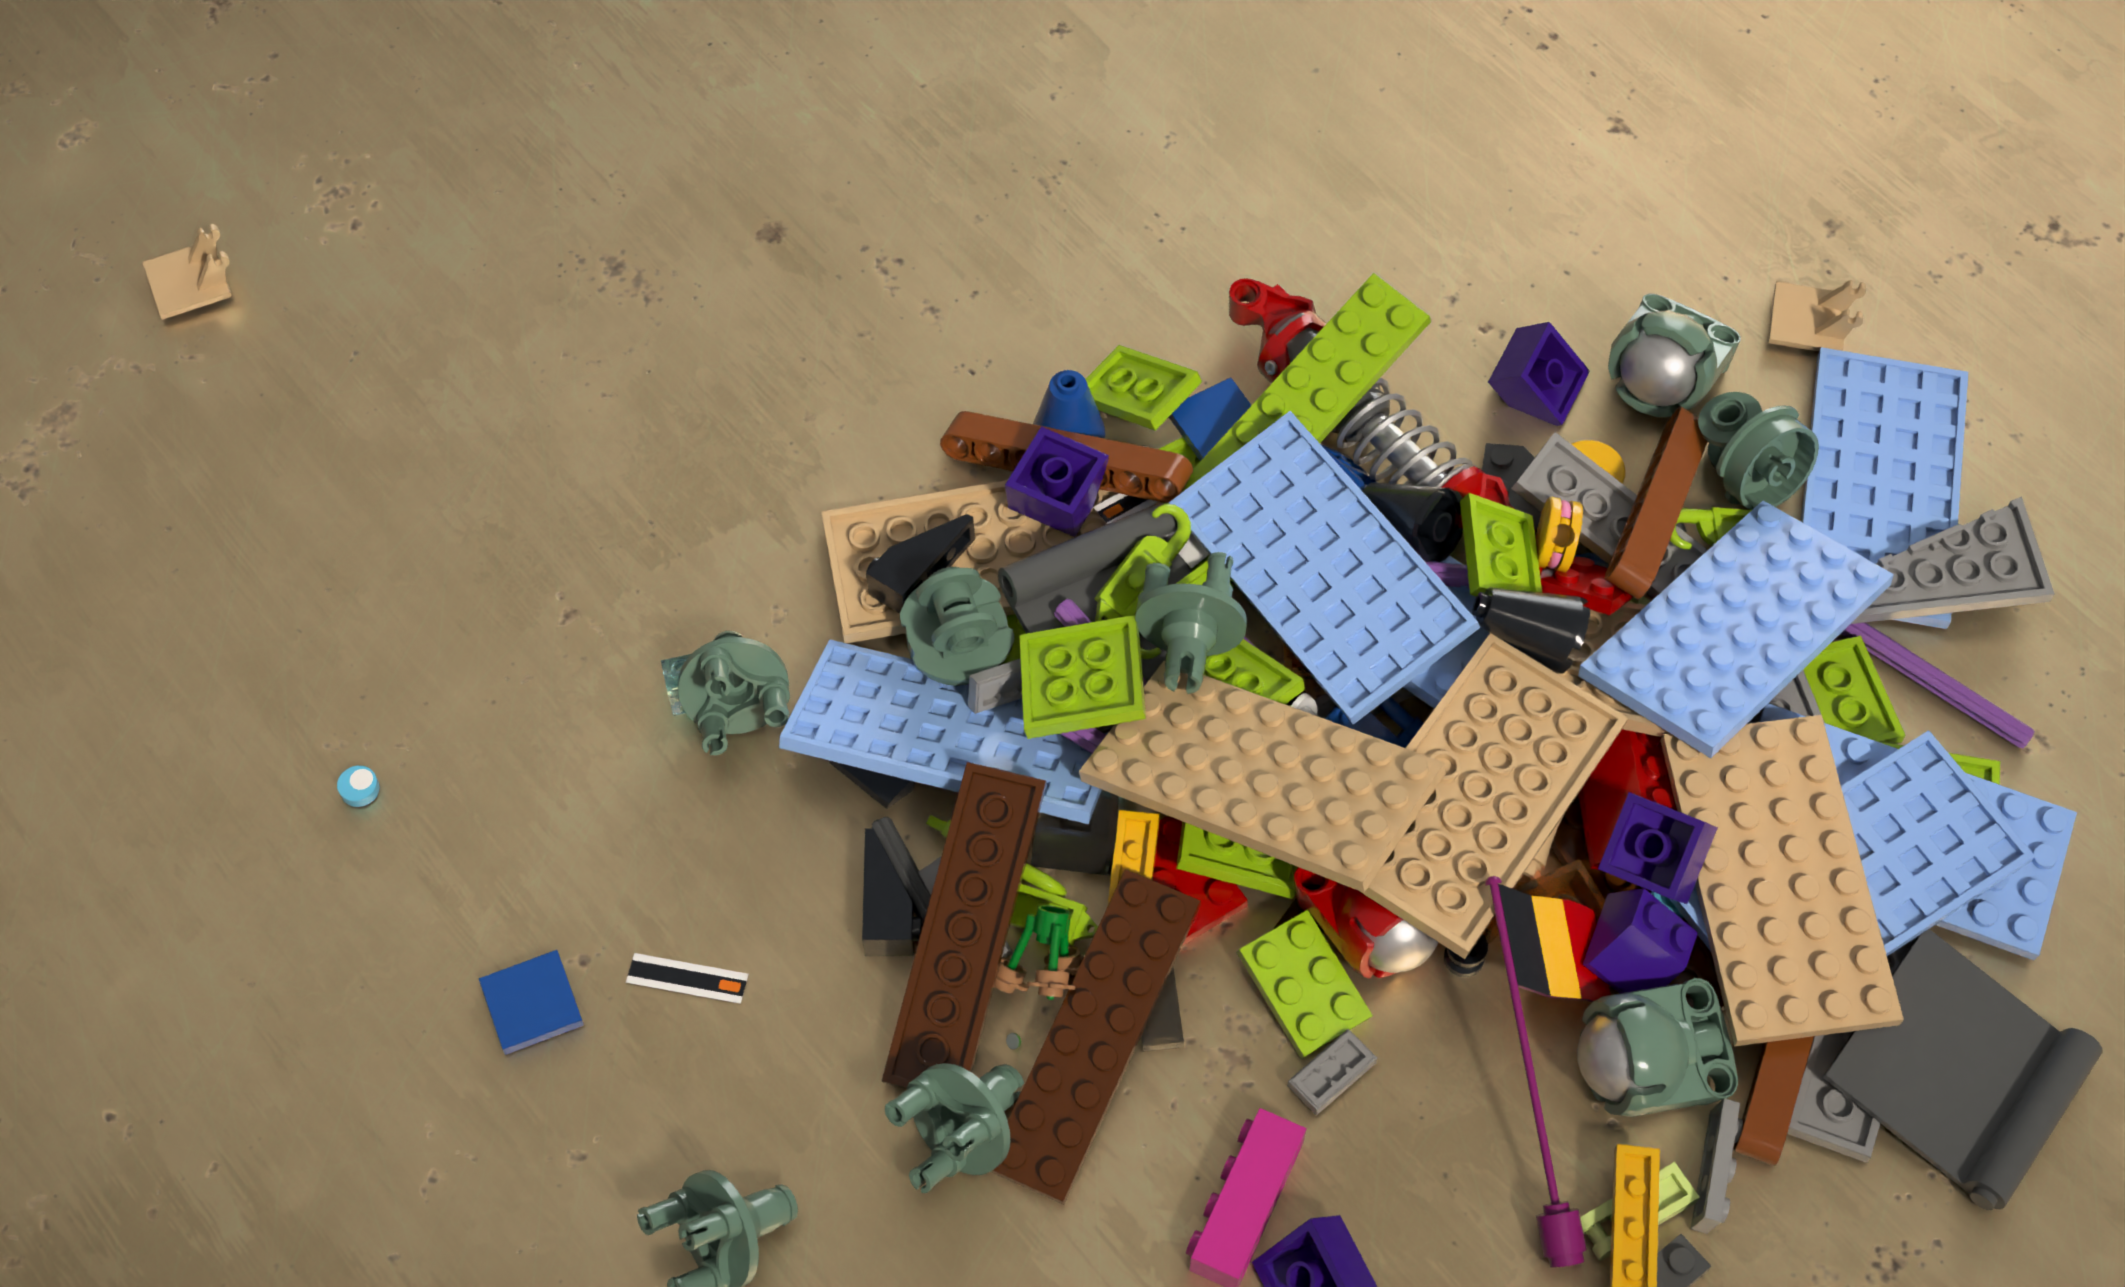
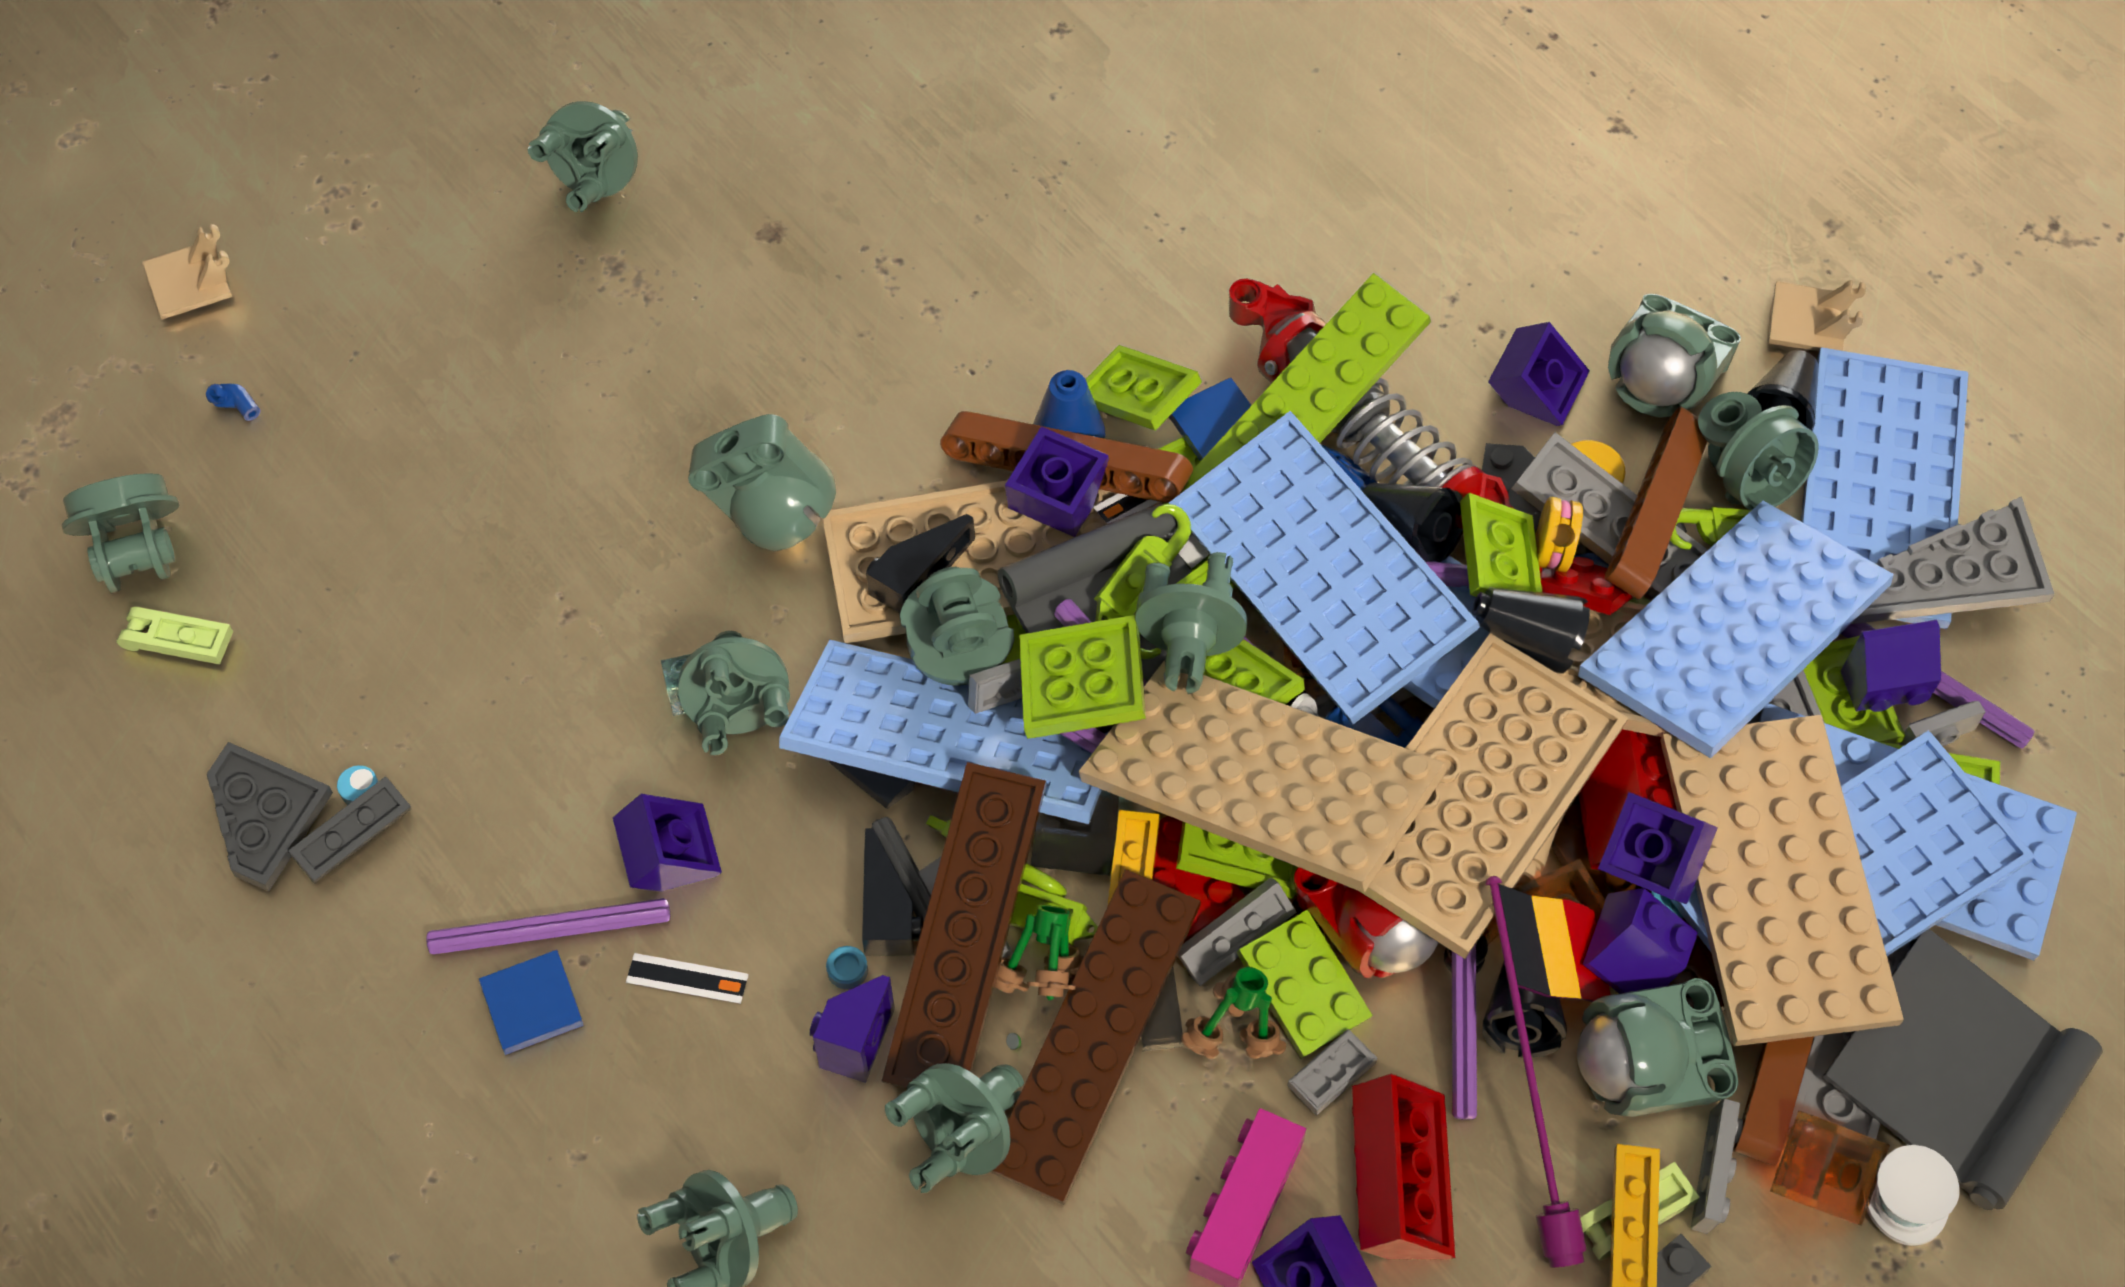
(117, 502): none -> sand green piece
(175, 635): none -> yellowish green plate
(233, 397): none -> blue arm
(262, 811): none -> dark grey plate
(349, 829): none -> dark grey plate
(548, 926): none -> medium lavender axle
(587, 151): none -> sand green piece
(665, 843): none -> dark purple slope
(764, 481): none -> sand green piece
(847, 967): none -> medium azure tile
(853, 1028): none -> dark purple slope
(1239, 993): none -> plant
(1241, 924): none -> light grey plate
(1402, 1170): none -> red slope
(1464, 1036): none -> medium lavender axle
(1542, 1018): none -> black cone
(1791, 384): none -> black cone
(1829, 1168): none -> clear orange slope
(1894, 666): none -> dark purple slope
(1913, 1195): none -> white hat
(1948, 724): none -> light grey plate

